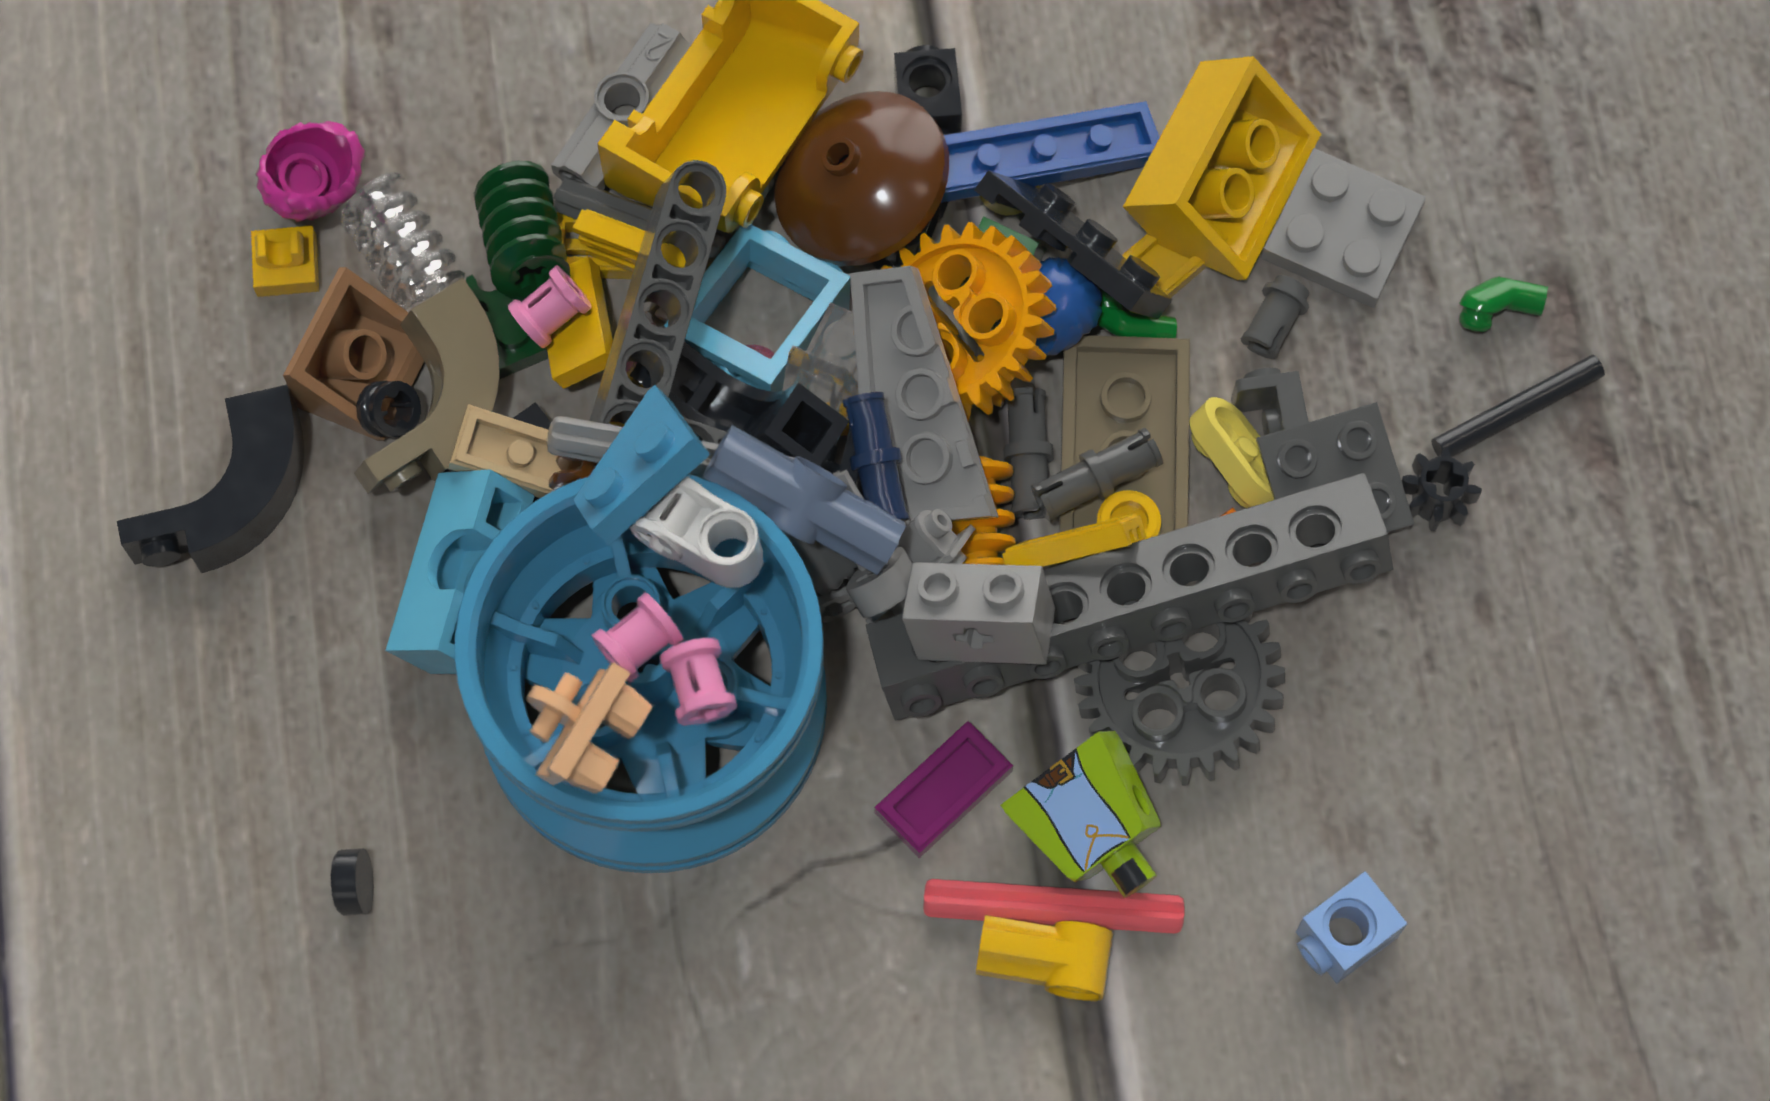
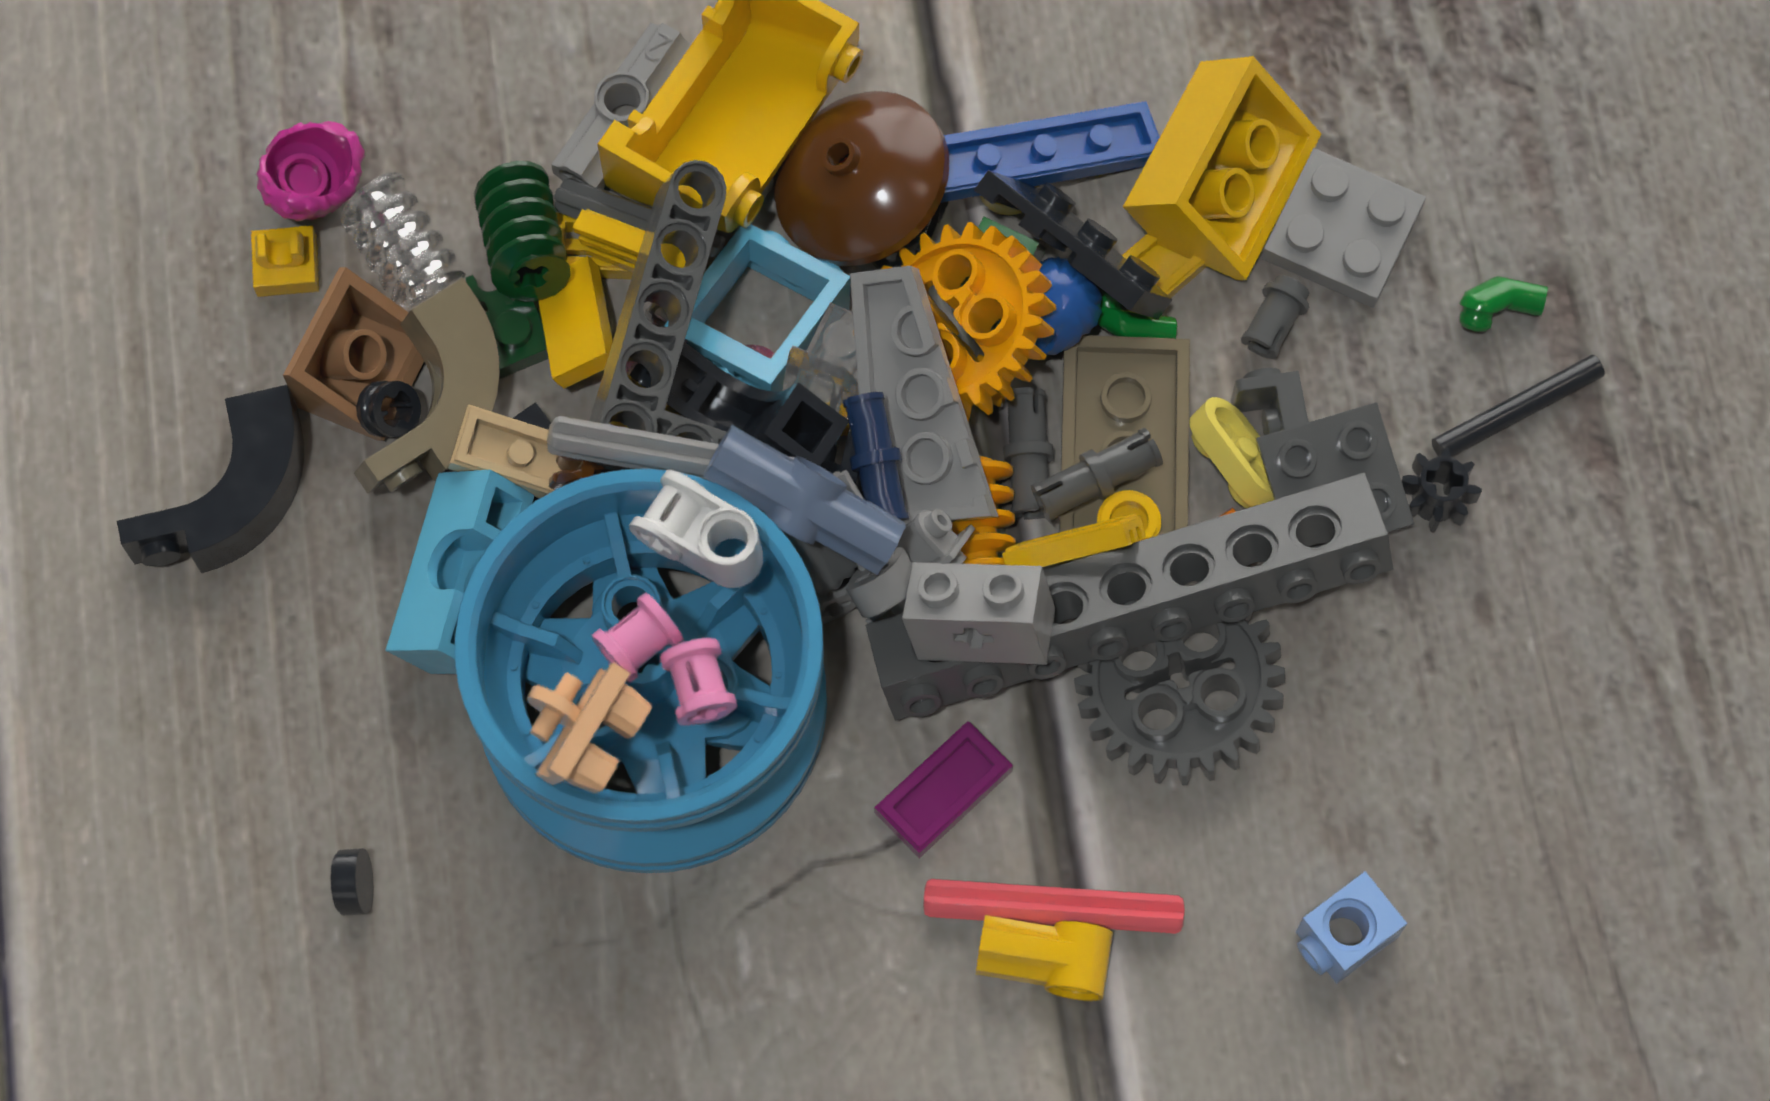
(549, 306): bright pink bush -> none
(639, 467): dark azure wing -> none
(935, 68): black brick -> none
(1090, 814): torso -> none

